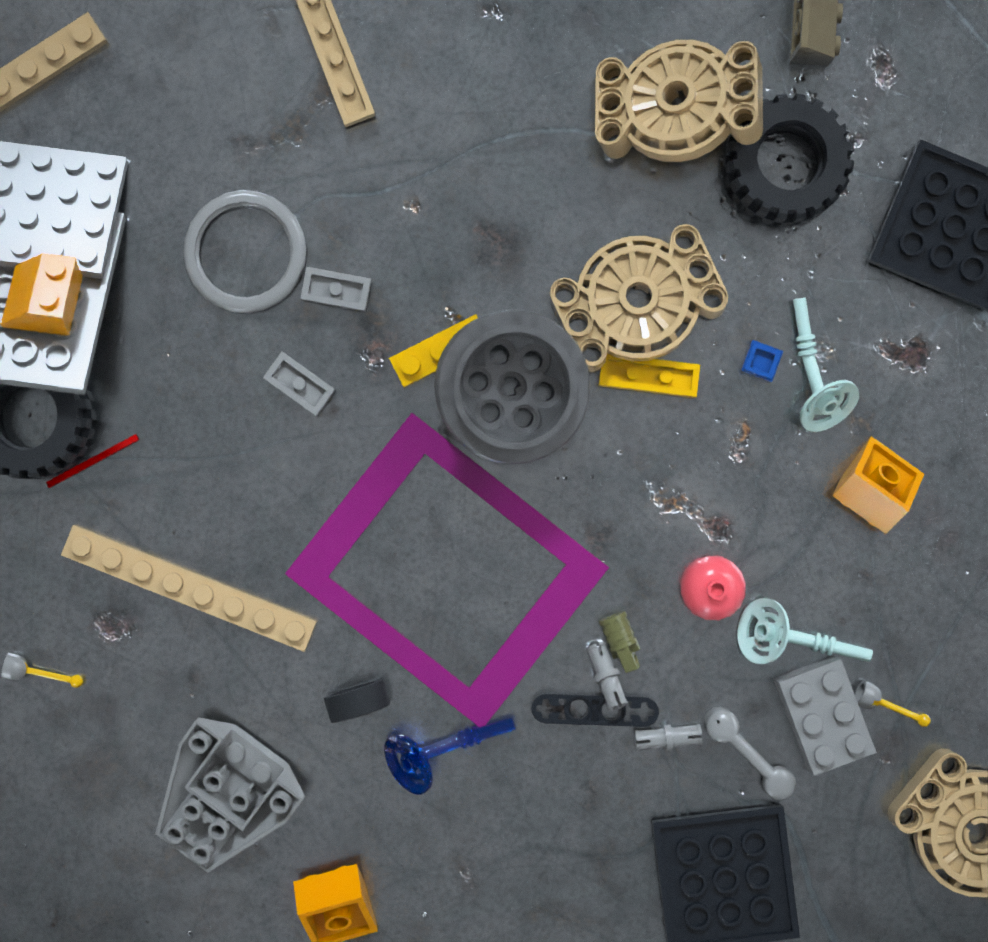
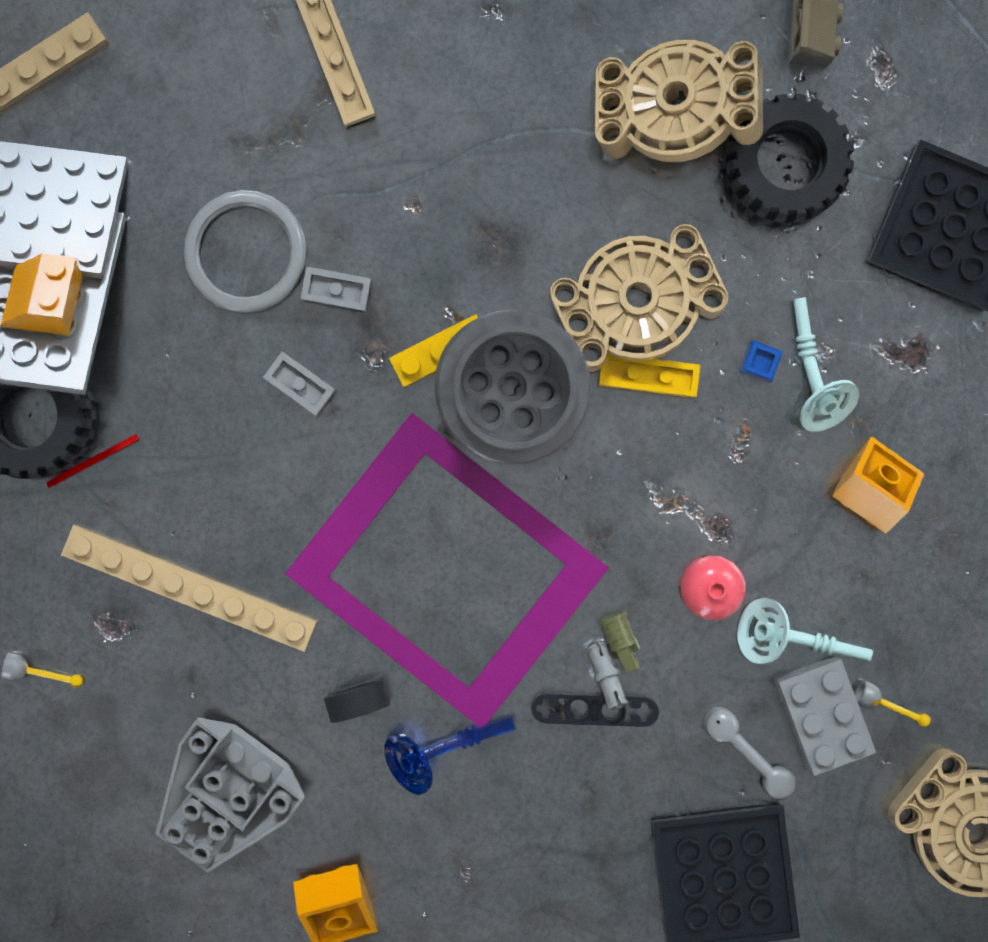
(668, 737): light grey pin -> none

